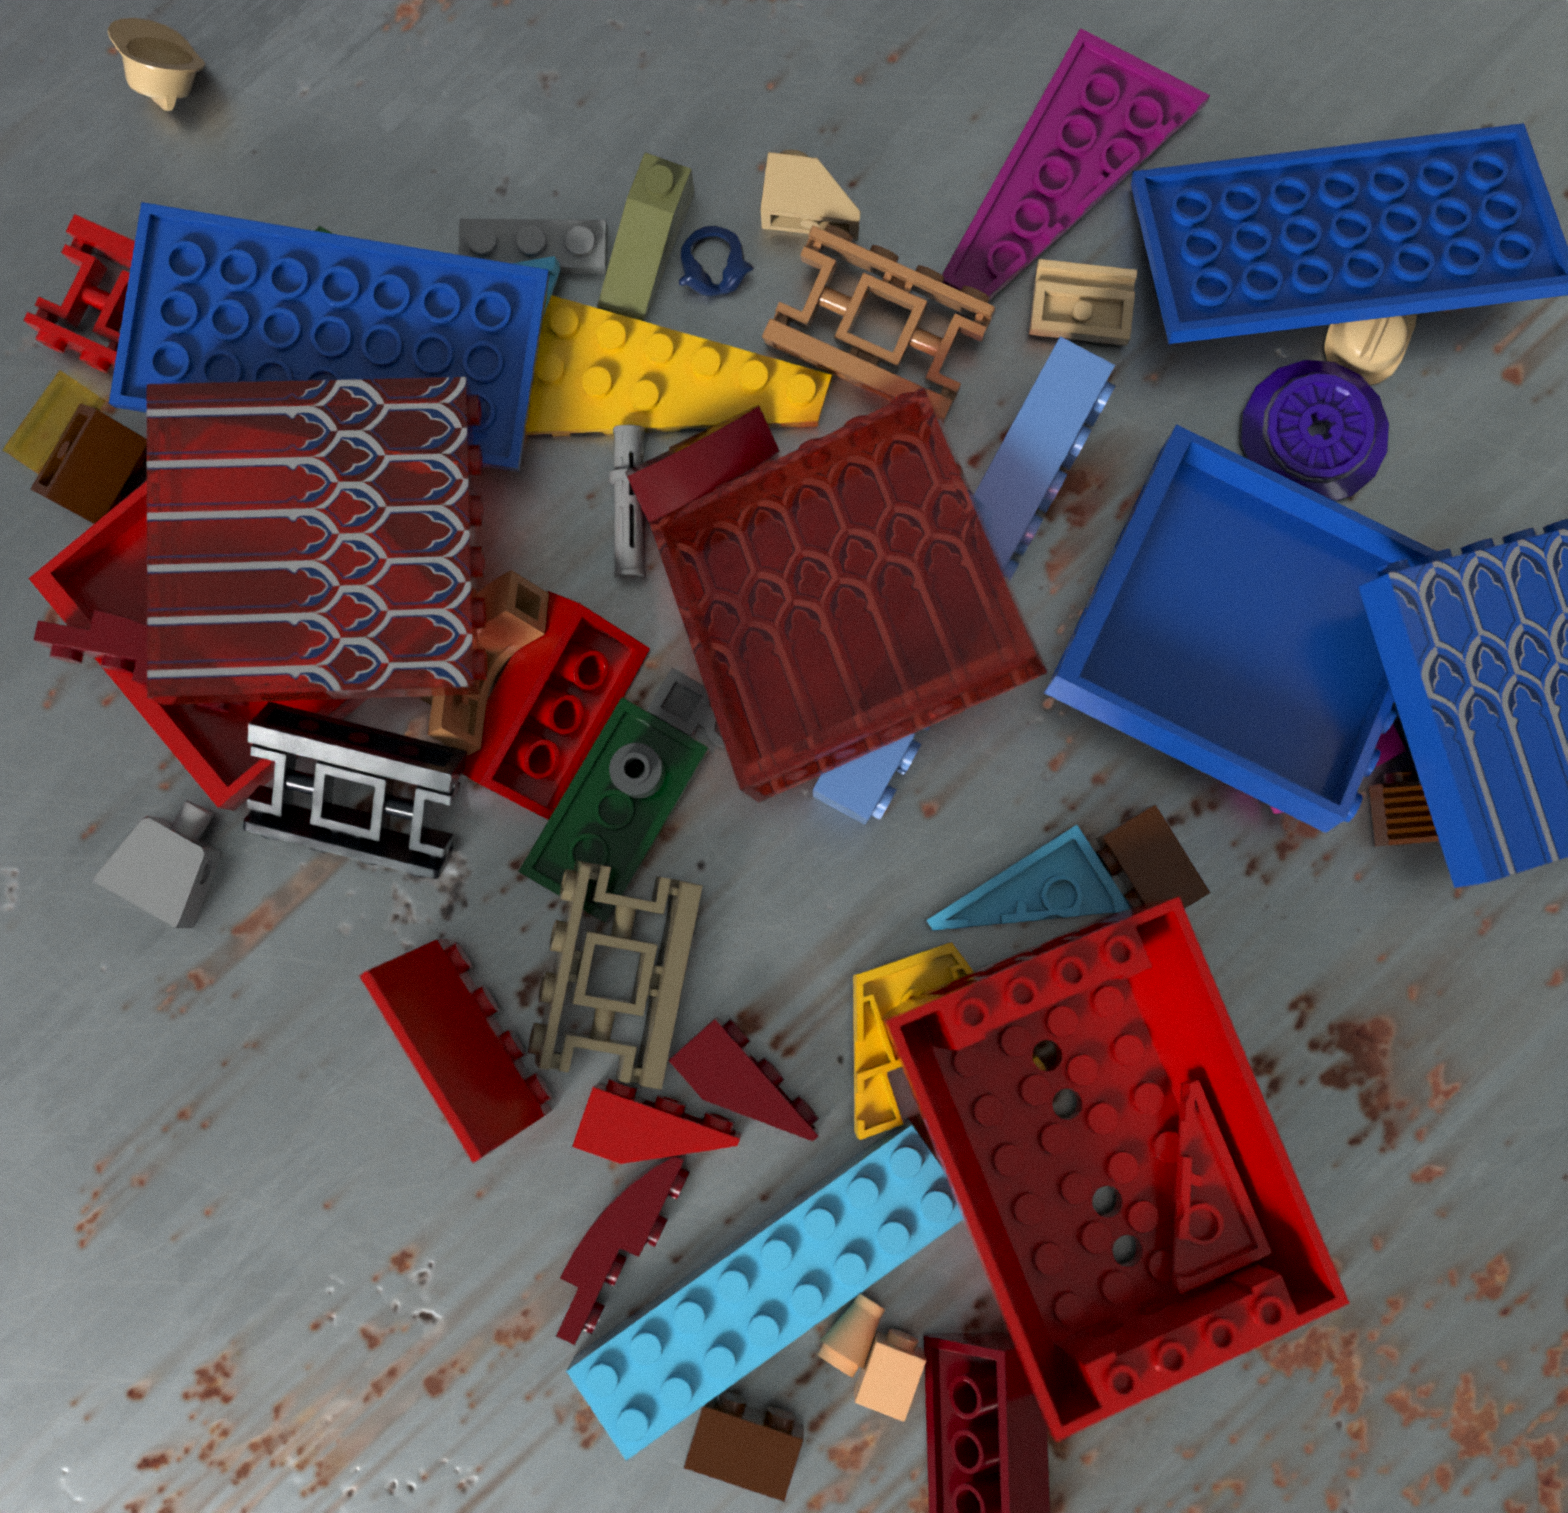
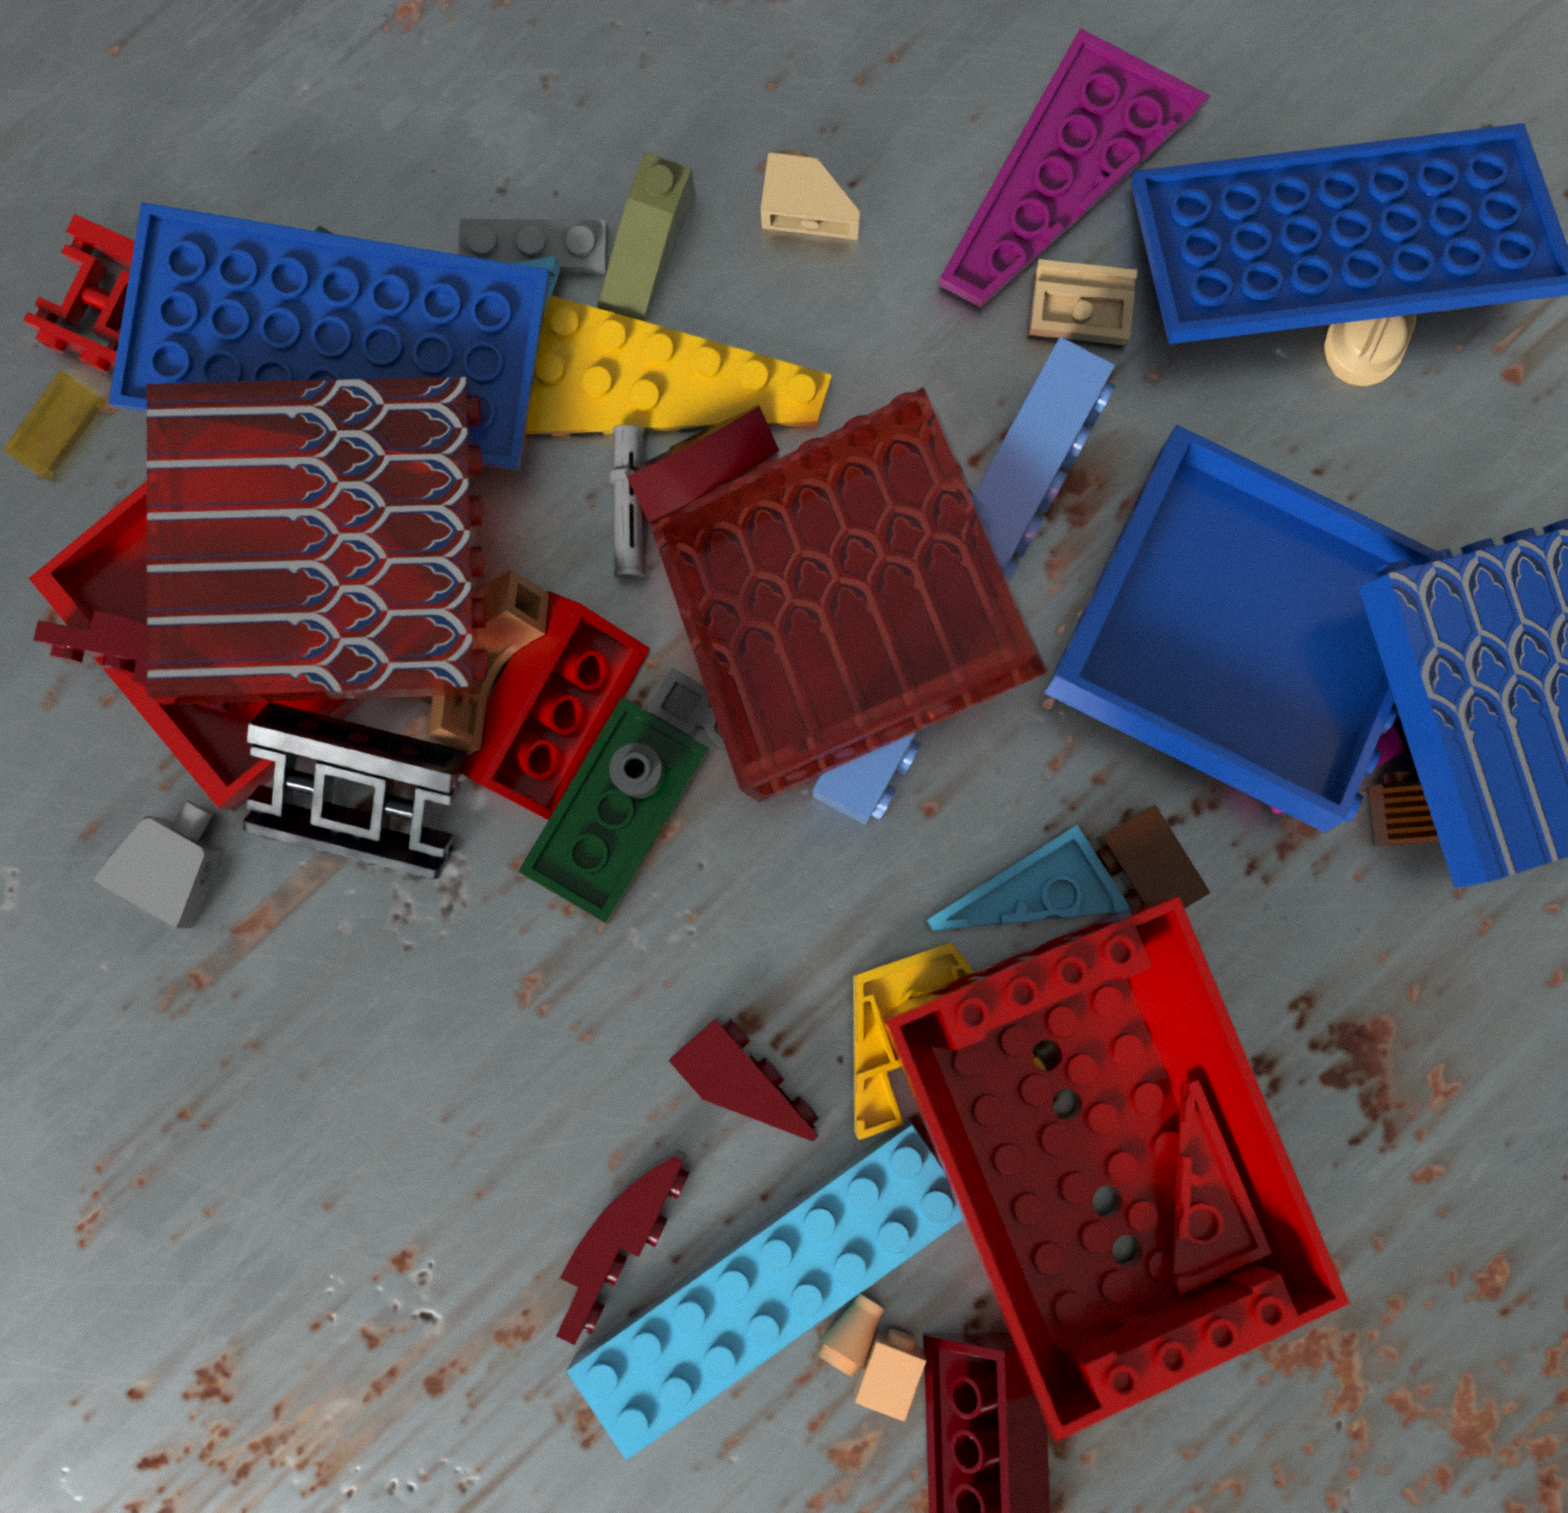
(91, 464): reddish brown brick -> none
(155, 59): tan piece -> none
(458, 1045): red slope -> none
(637, 1129): red slope -> none
(659, 981): dark tan fence -> none
(732, 274): dark blue piece -> none
(746, 1445): reddish brown brick -> none
(898, 282): medium nougat fence -> none
(1317, 393): dark purple piece -> none

